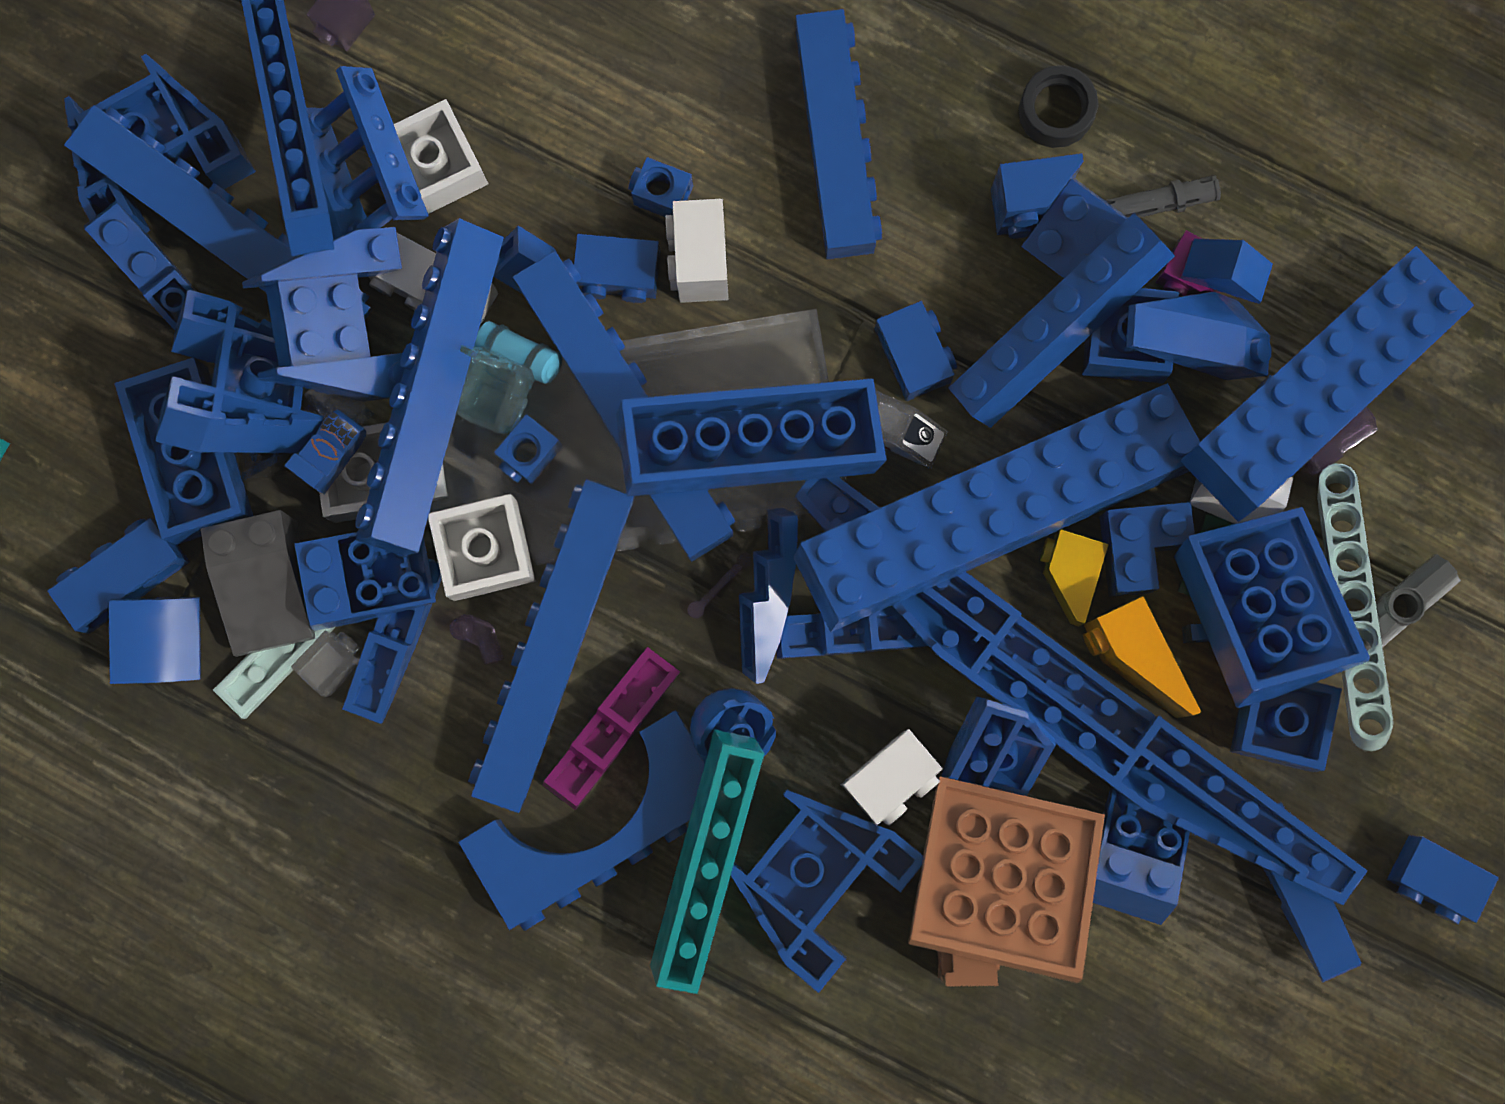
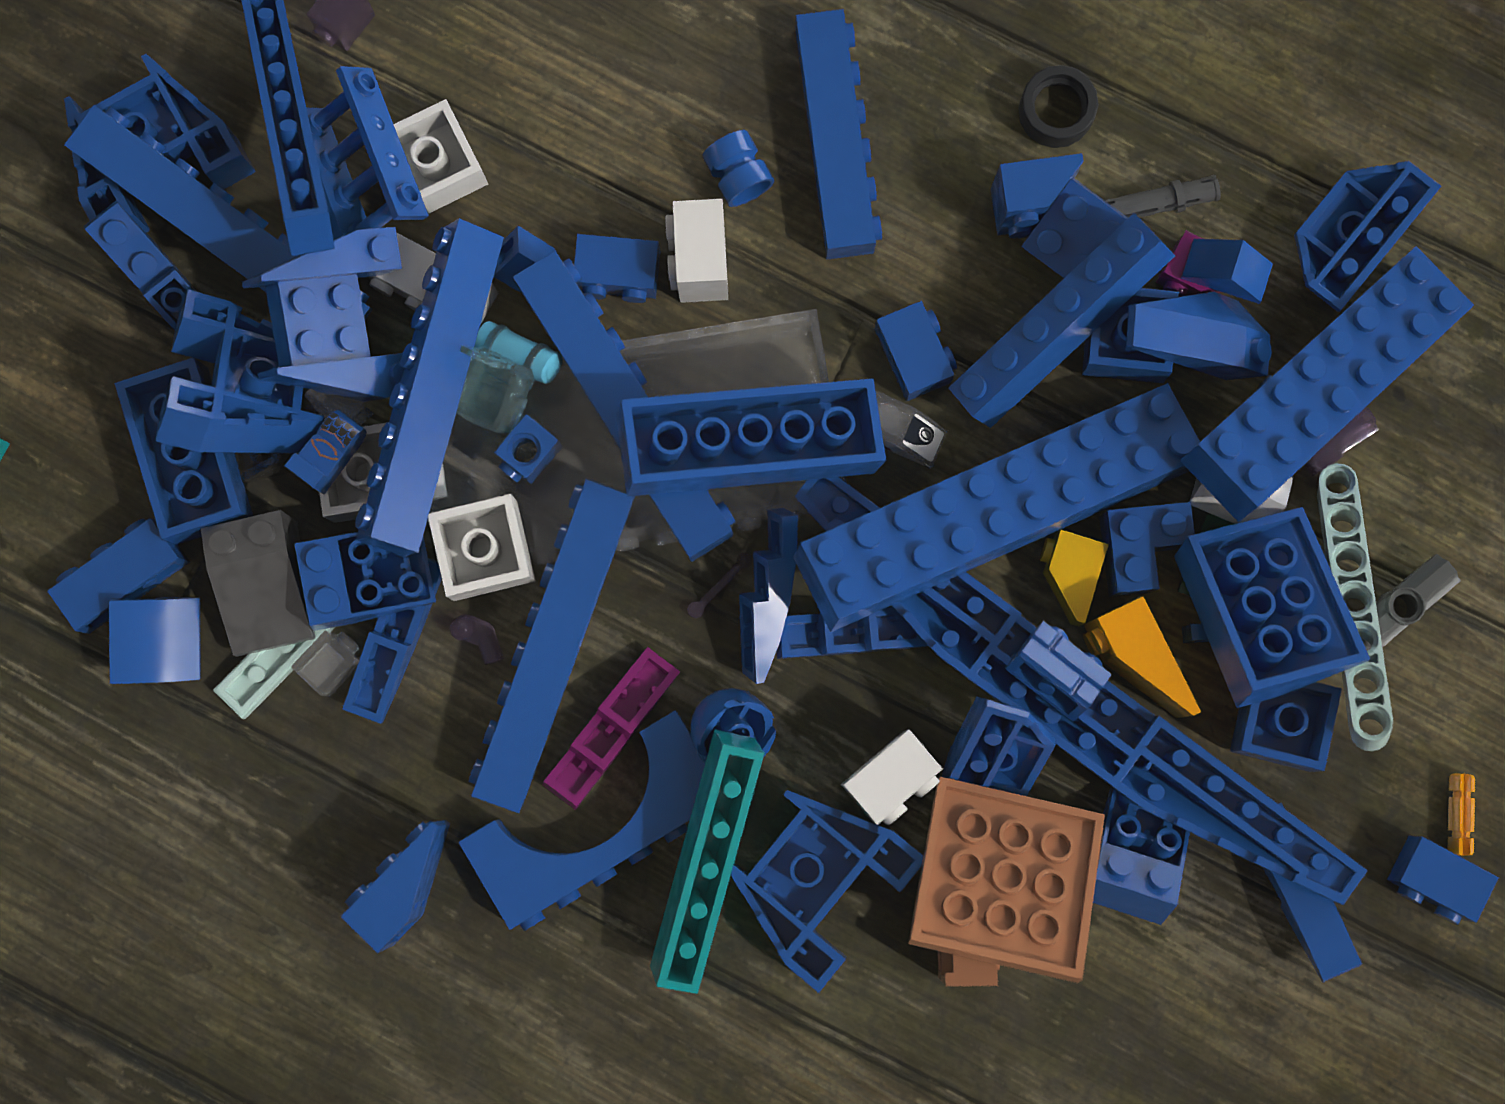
(400, 893): none -> blue slope
(655, 171): blue brick -> none
(735, 163): none -> blue wheel
(1059, 671): none -> blue brick
(1359, 226): none -> blue wedge
(1461, 814): none -> light orange axle

